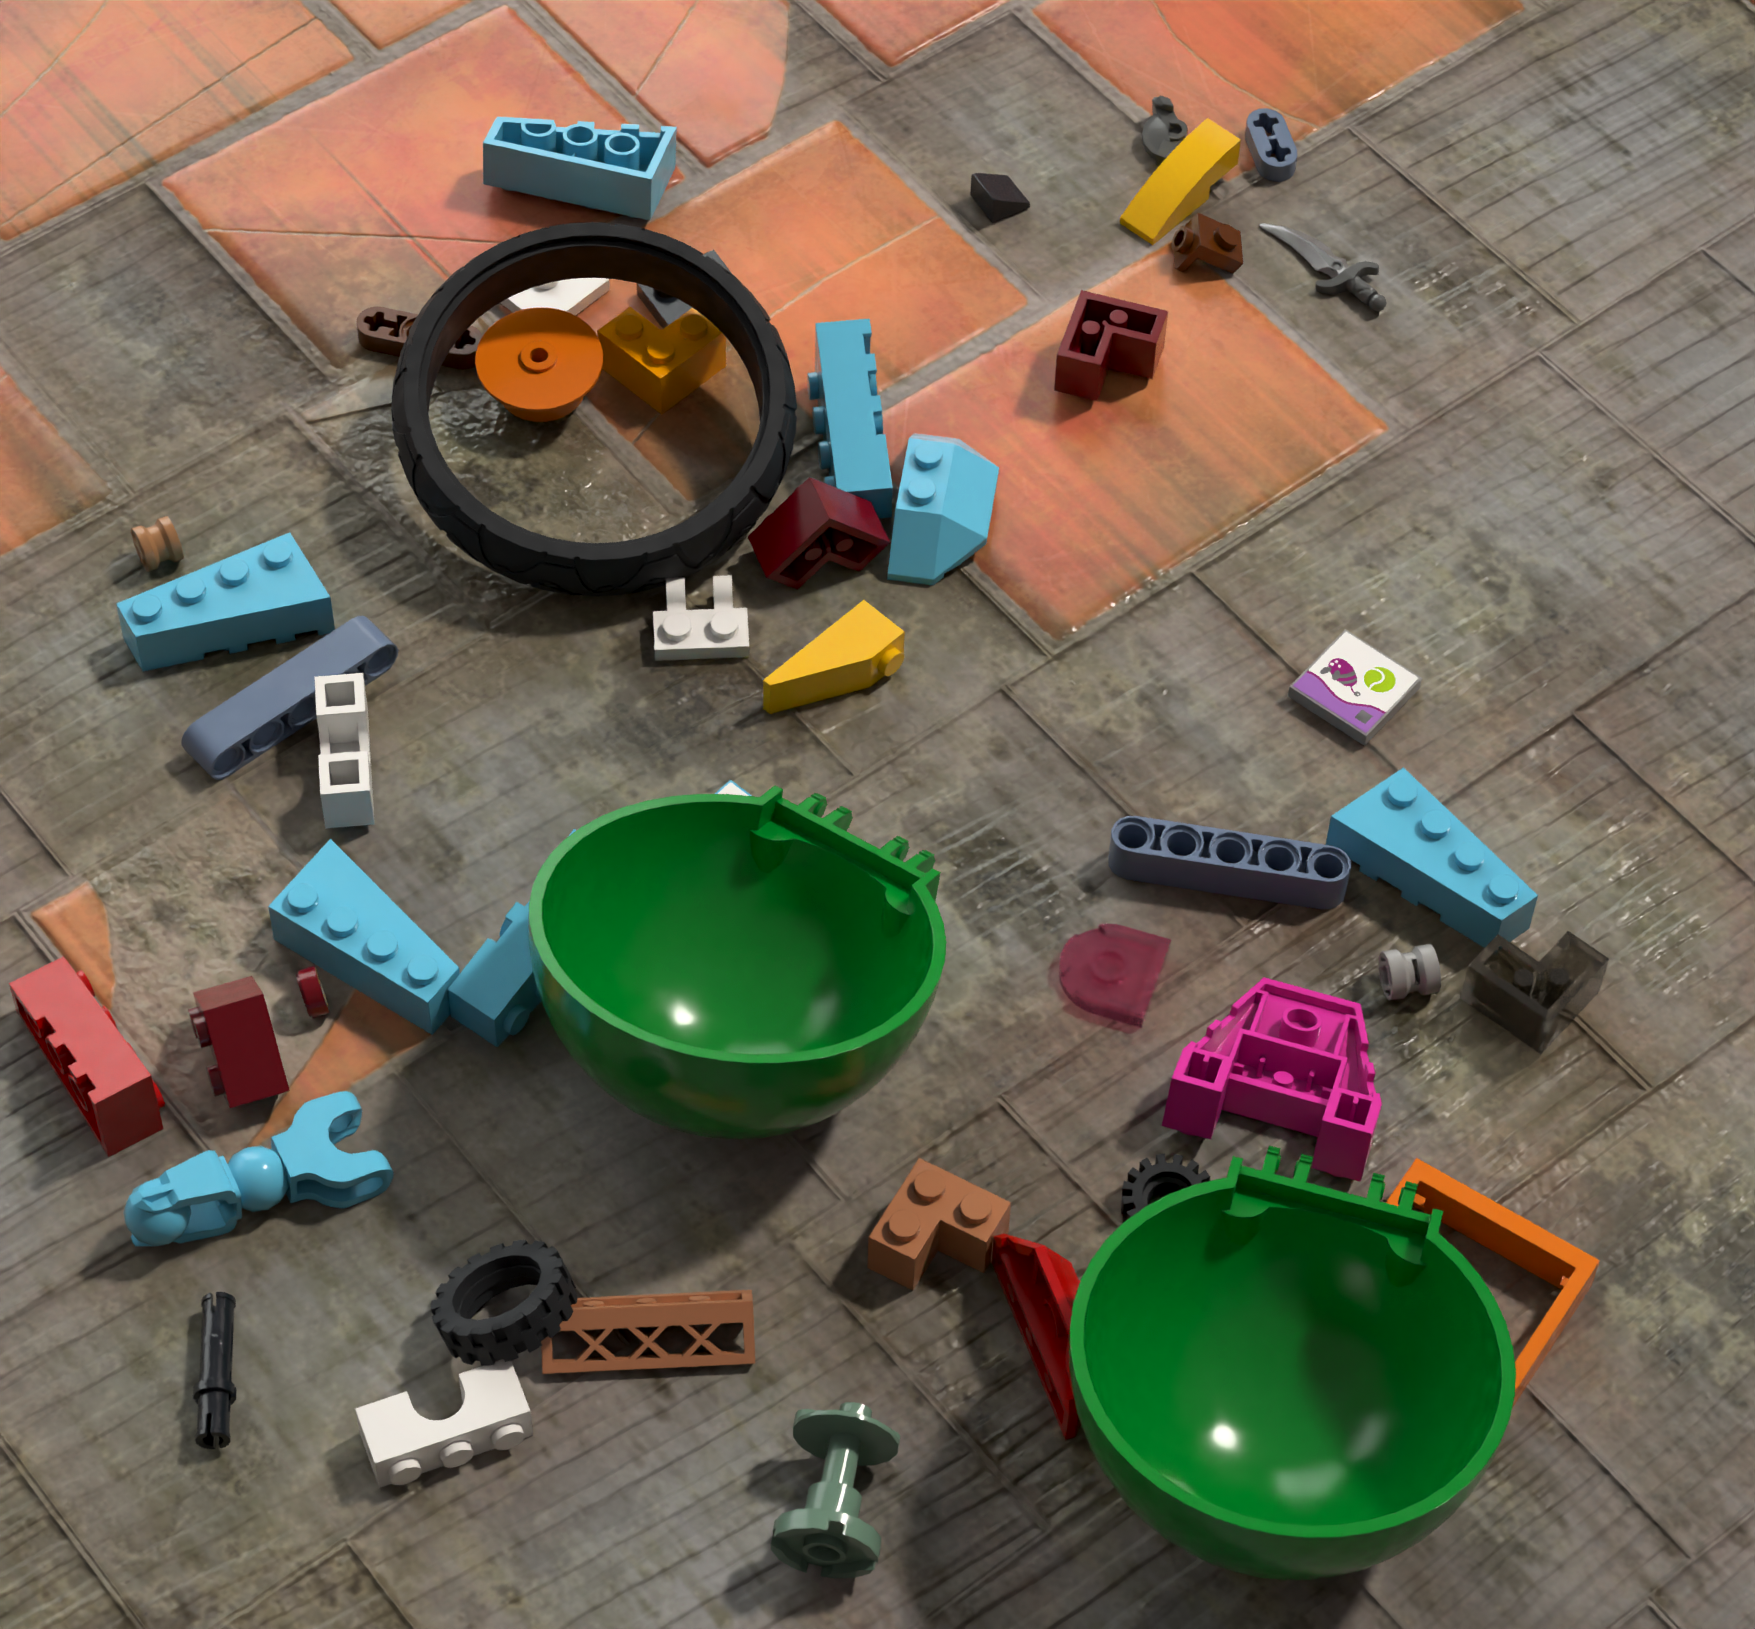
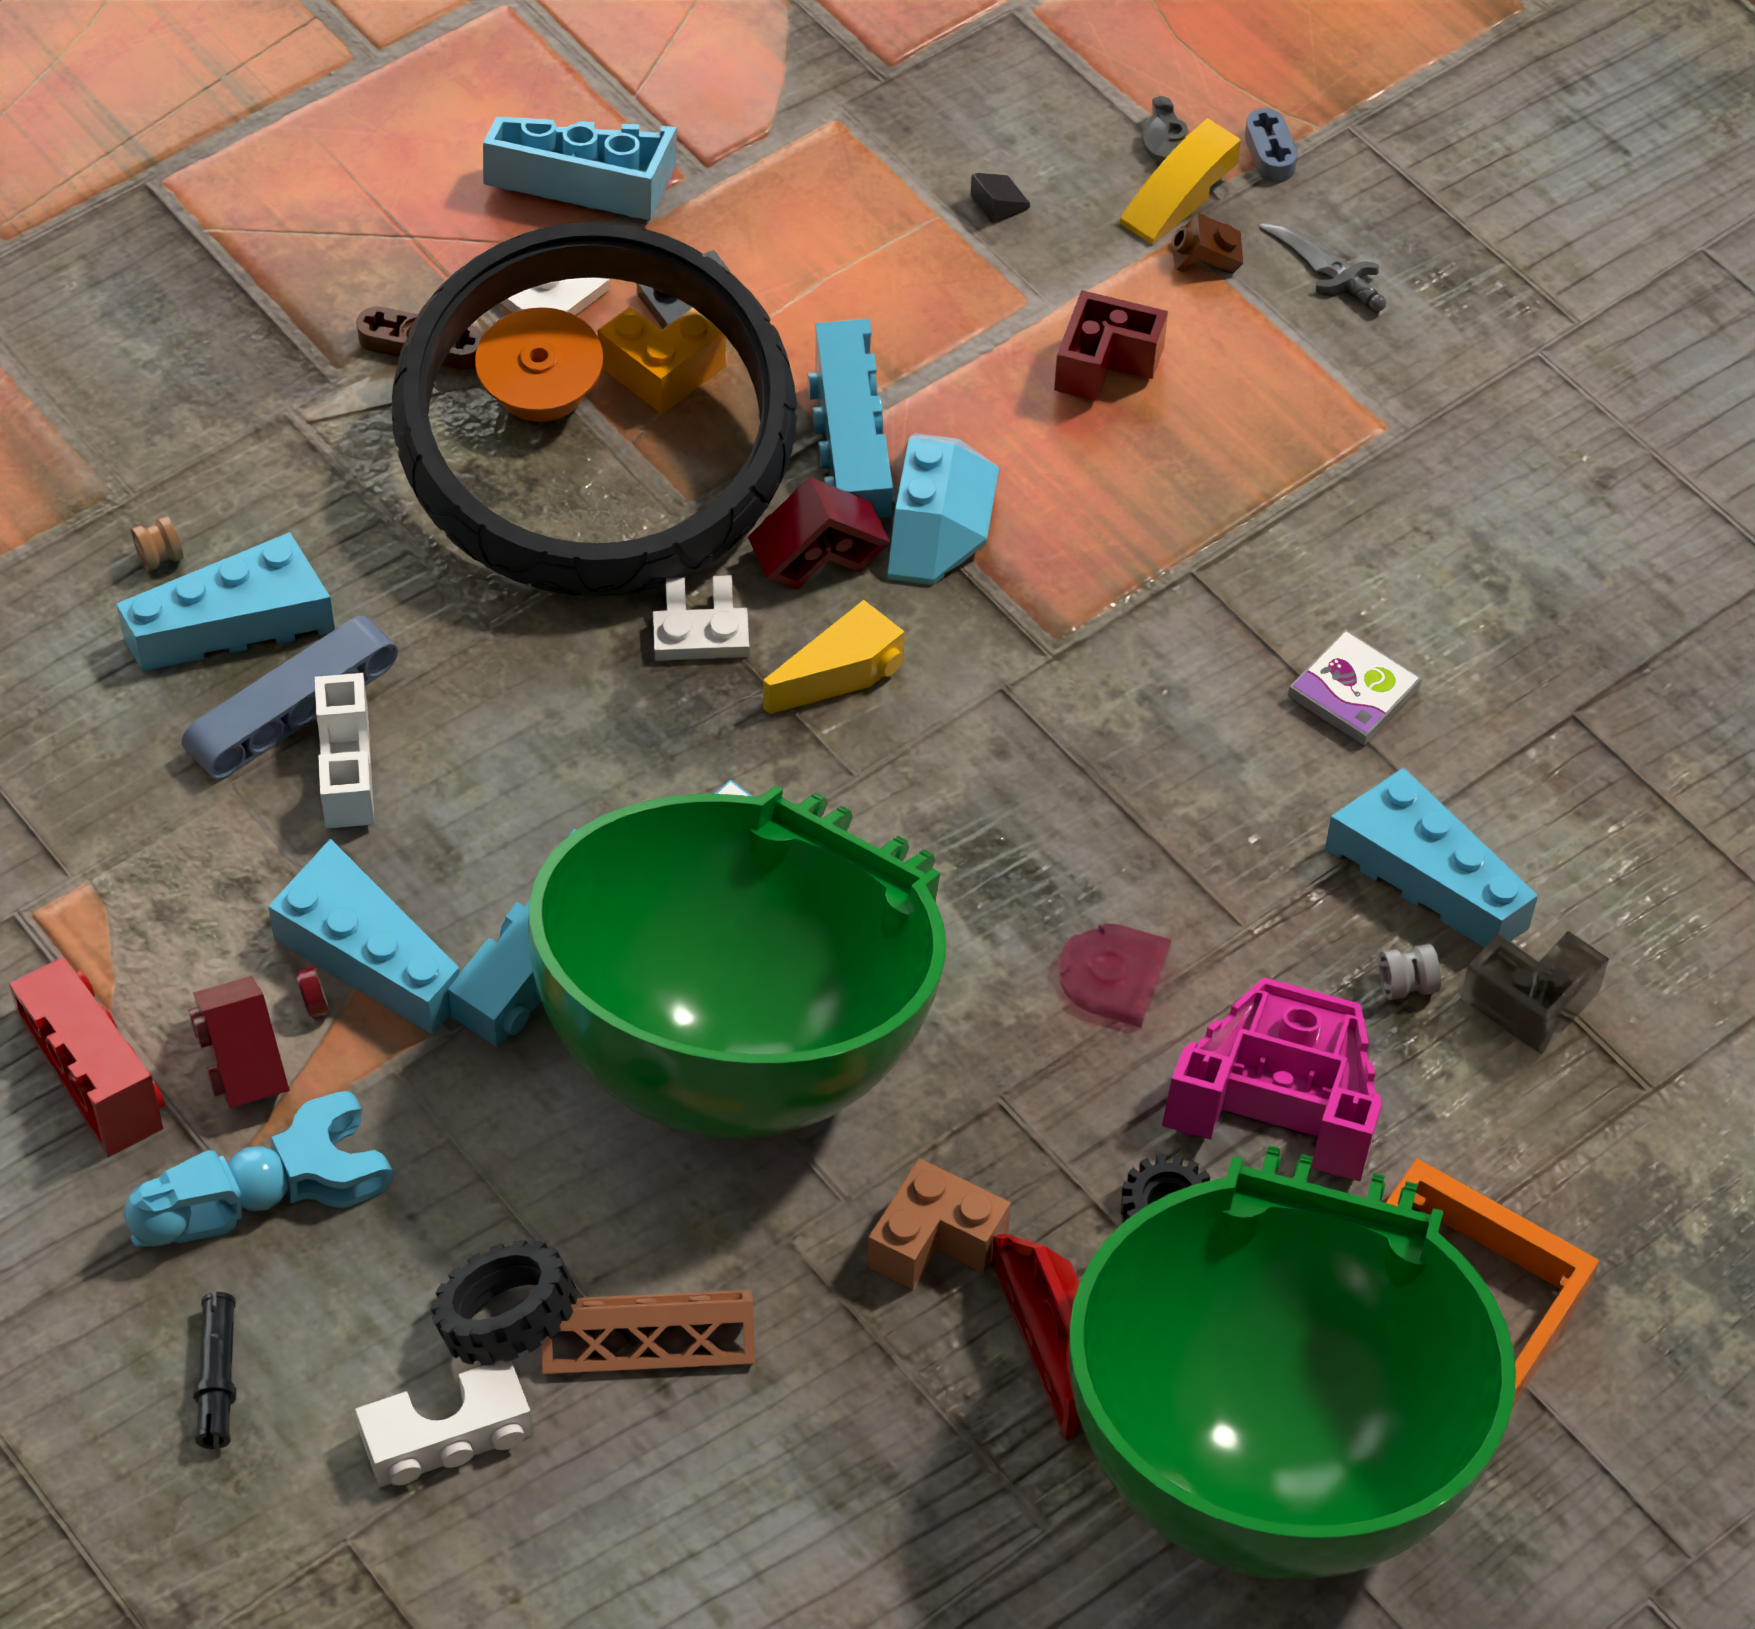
(830, 1526): sand green piece -> none
(1251, 865): sand blue beam -> none

